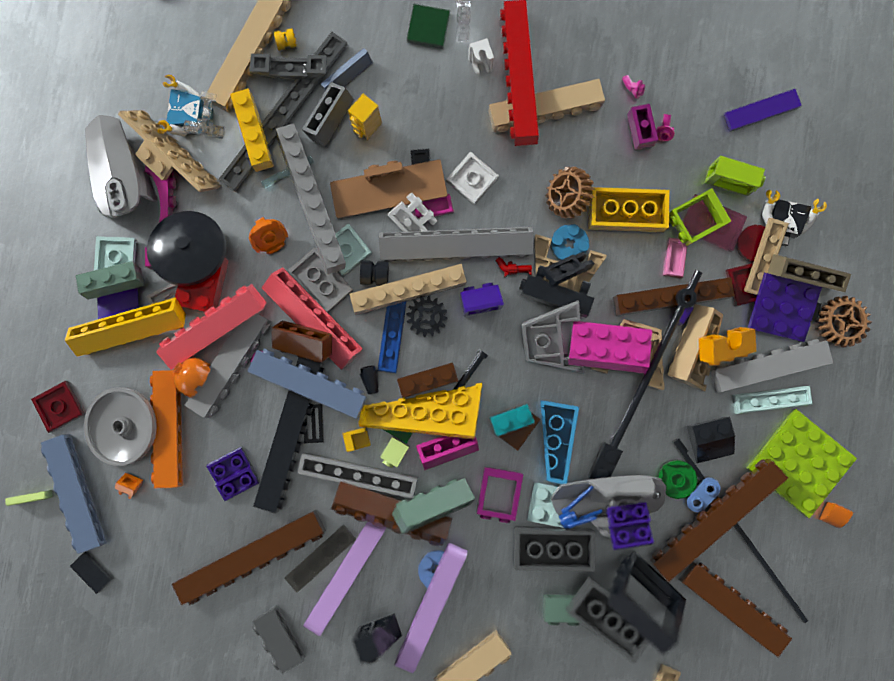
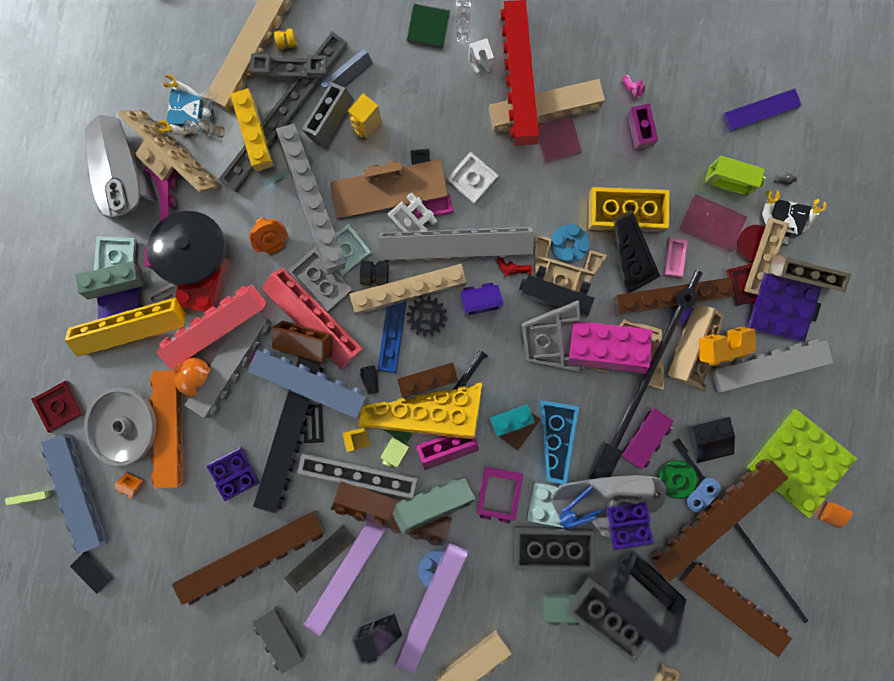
(558, 139): none -> clear pink tile
(567, 268): black hinge -> none
(570, 204): medium nougat gear -> none
(634, 254): none -> black wing
(647, 438): none -> magenta brick
(665, 132): dark pink plate -> none
(714, 207): lime window -> none
(772, 399): light aqua tile -> none
(789, 178): none -> dark grey piece
(850, 310): medium nougat gear -> none

